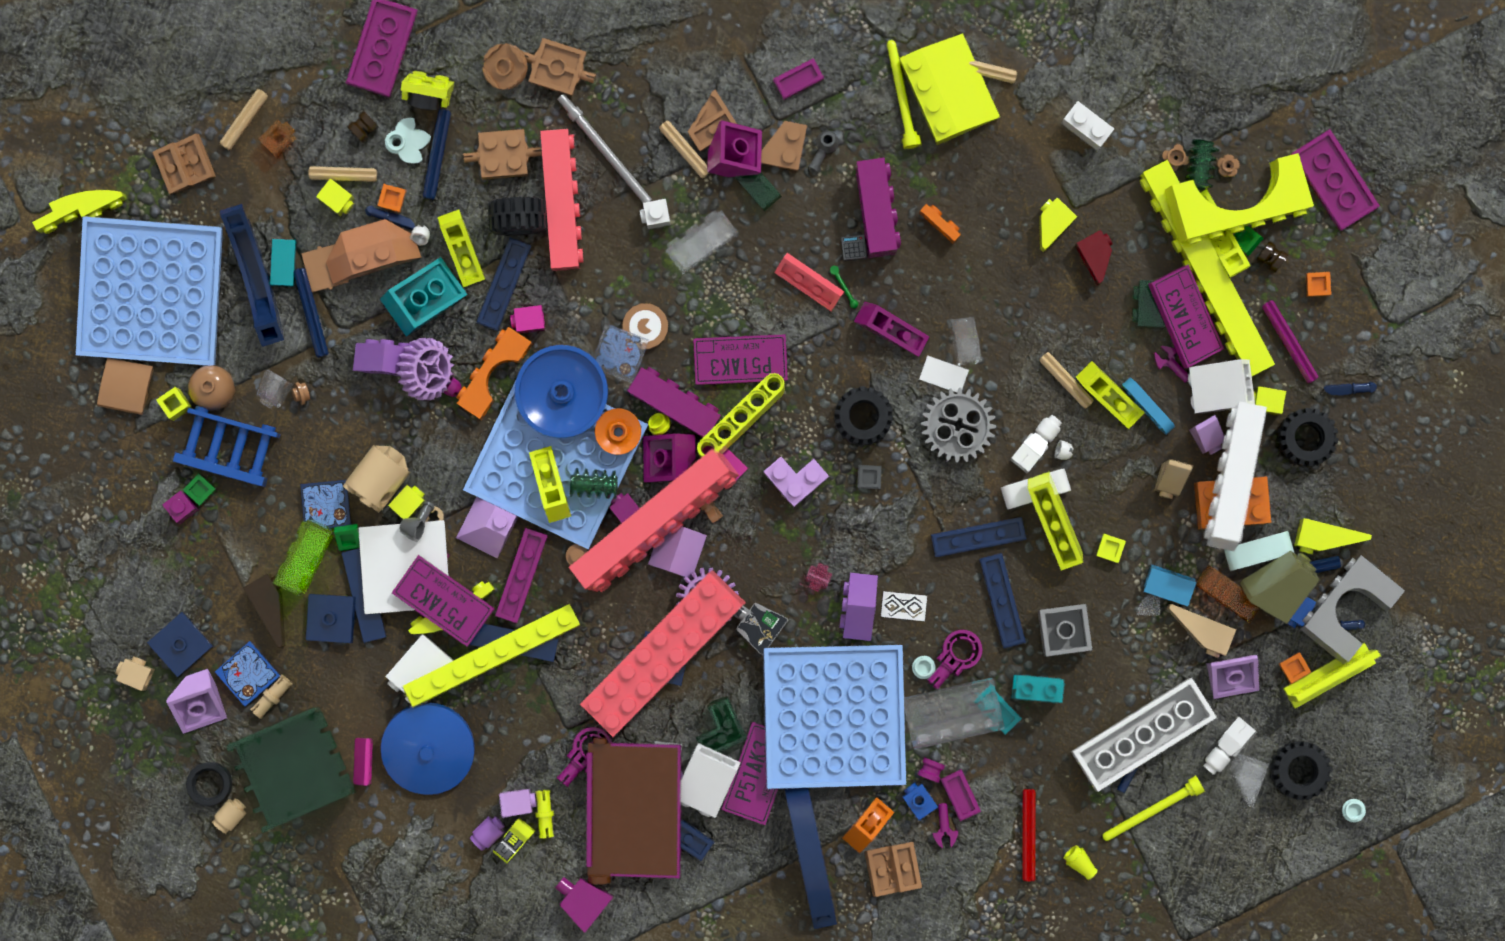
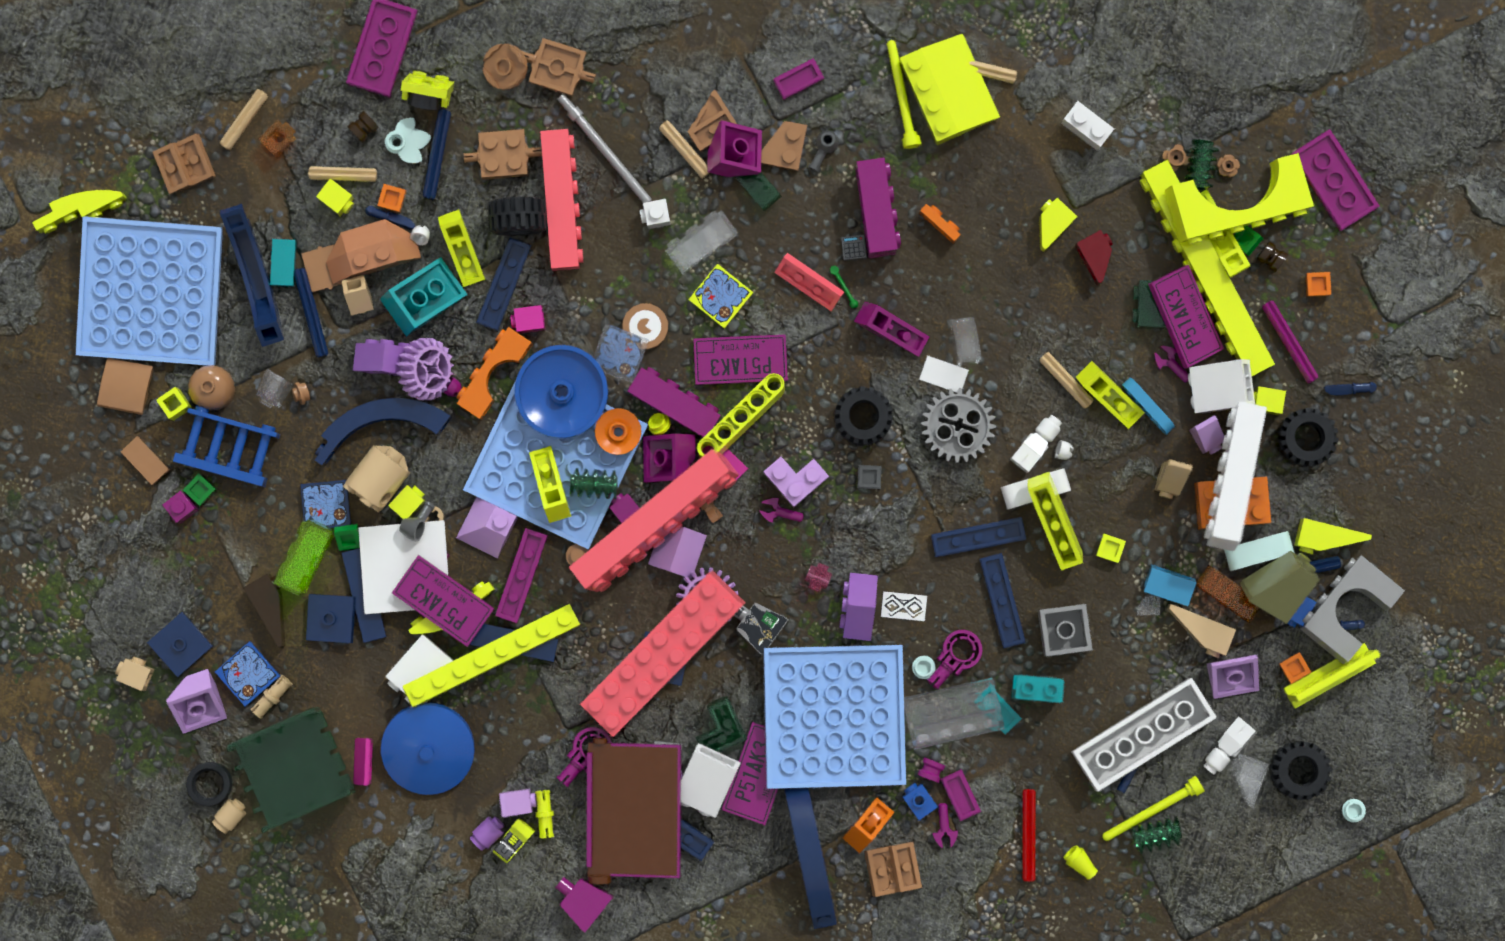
(145, 460): none -> medium nougat tile
(357, 295): none -> tan brick
(378, 411): none -> dark blue arch
(720, 296): none -> tile
(781, 512): none -> magenta bar
(1157, 835): none -> clear green piece

